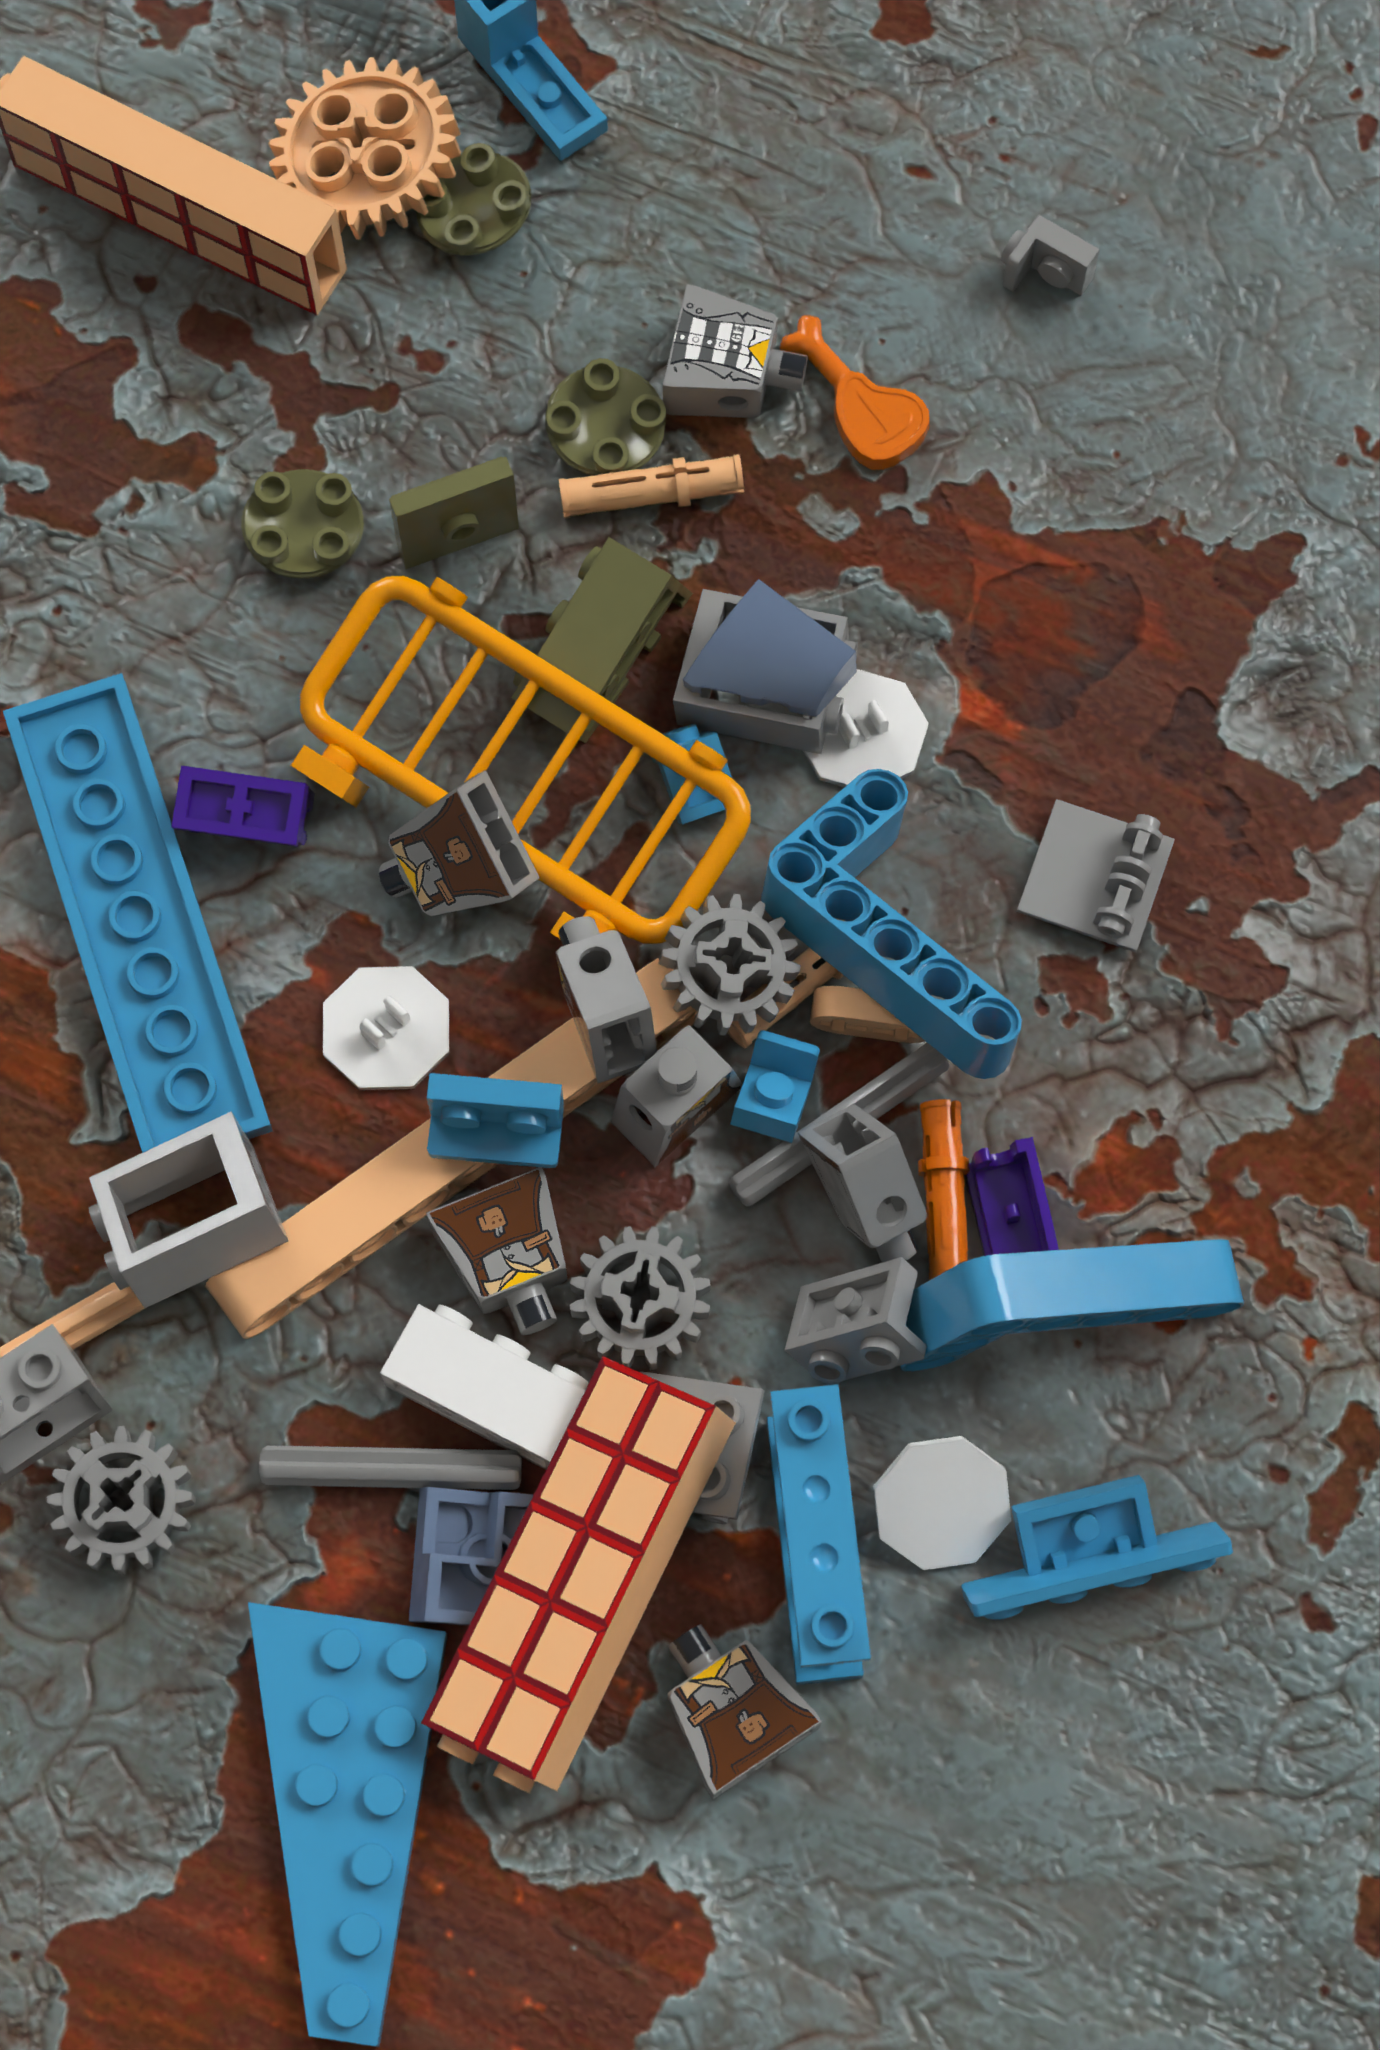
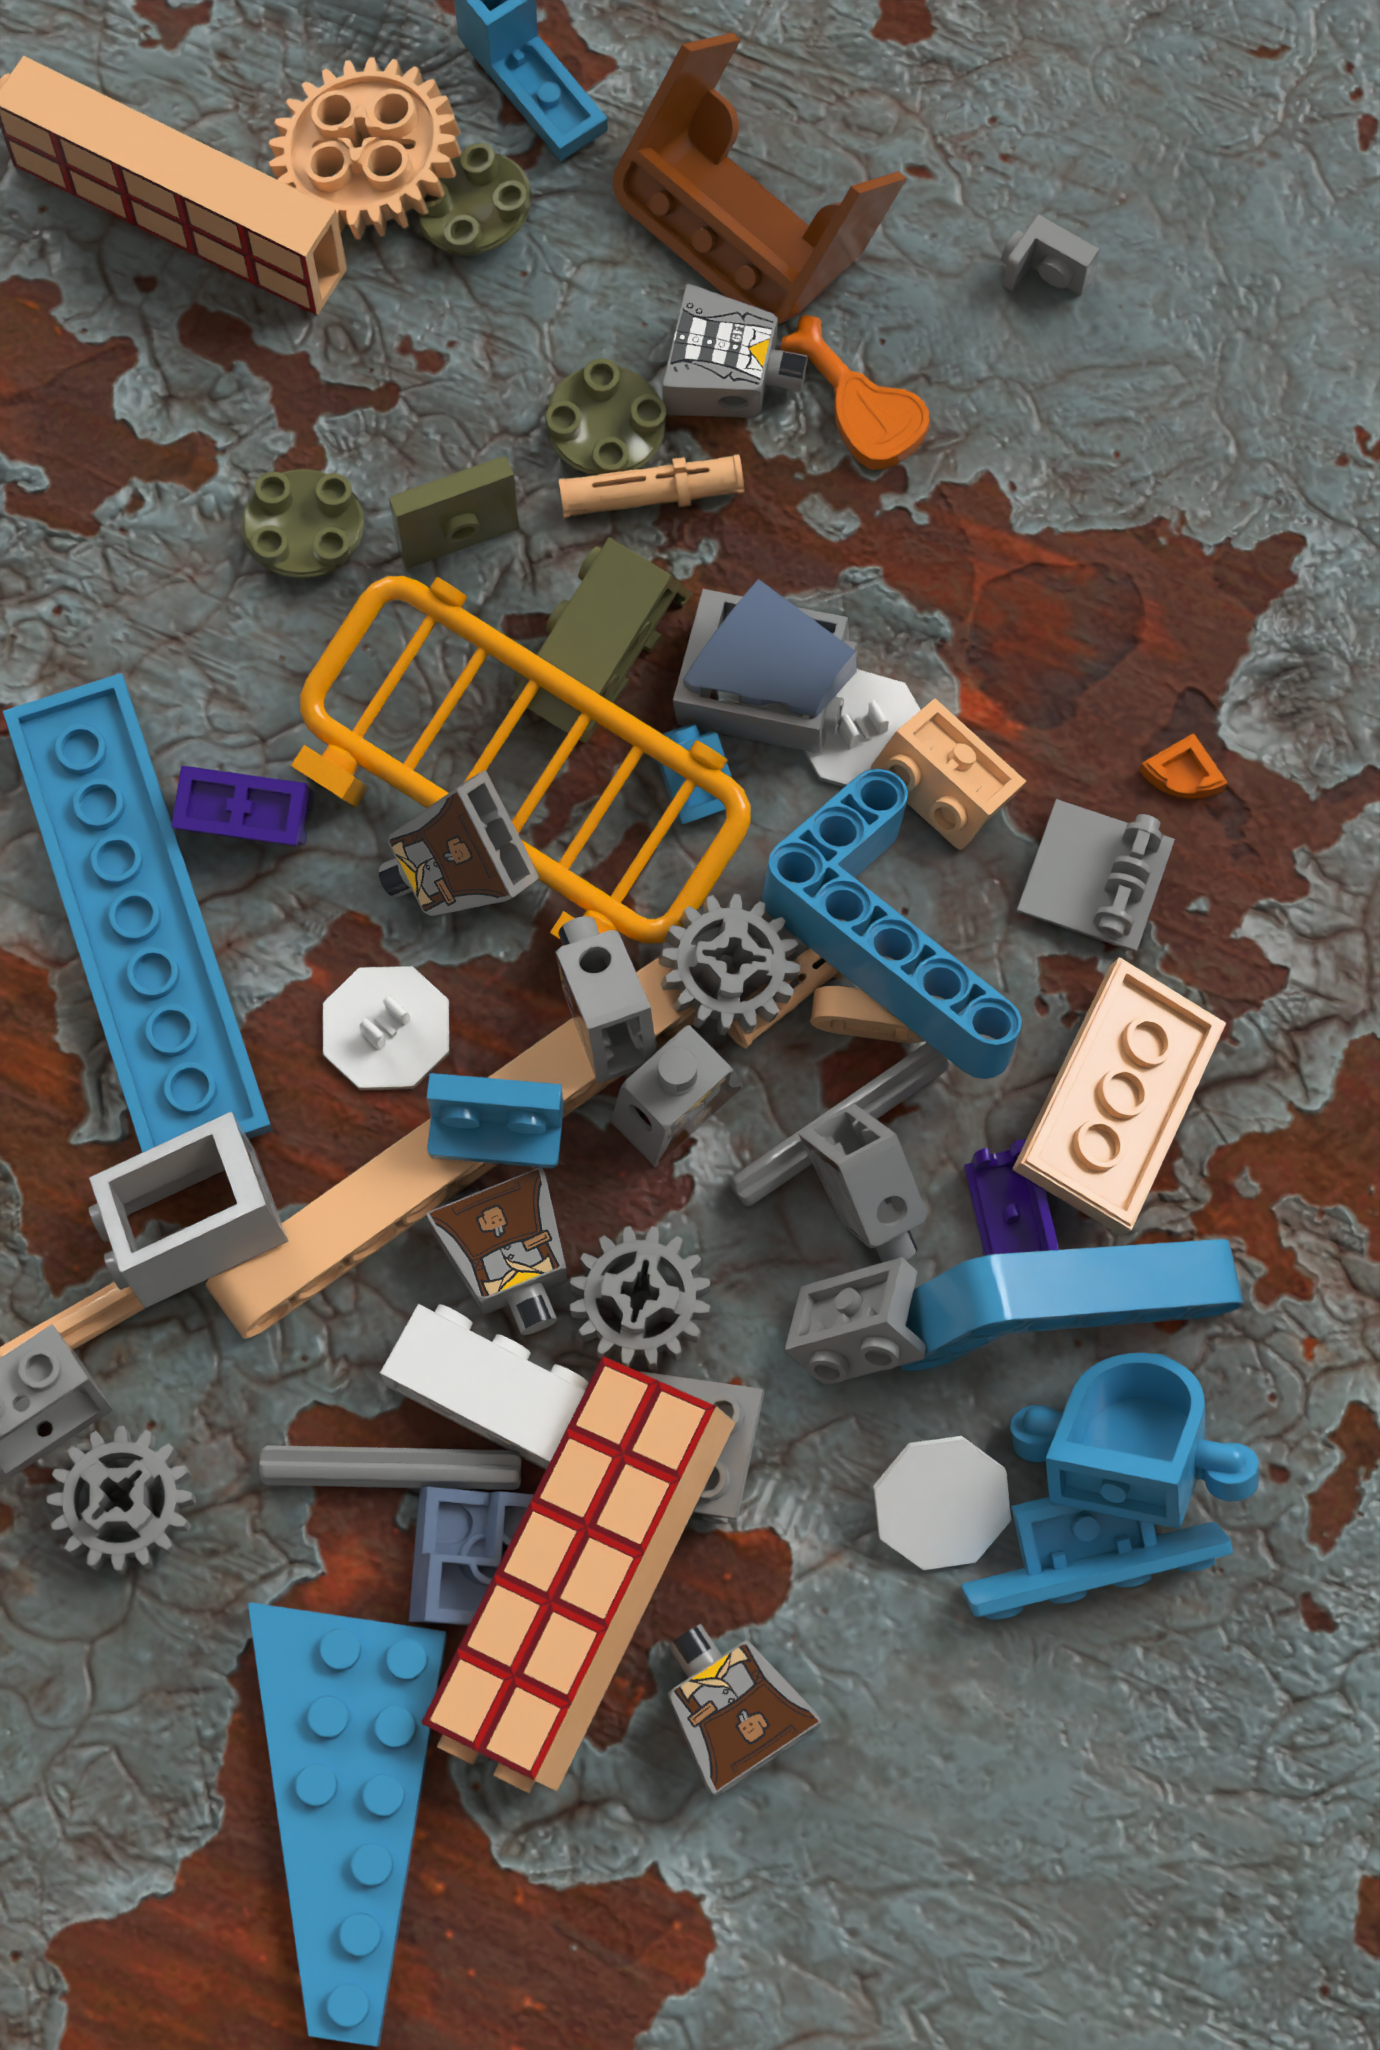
(719, 216): none -> dark orange windscreen
(776, 1086): dark azure bracket -> none
(817, 1535): dark azure fence -> none
(944, 1183): orange pin -> none
(949, 773): none -> light nougat bracket
(1119, 1097): none -> light nougat tile
(1133, 1443): none -> dark azure piece
(1184, 771): none -> orange tile

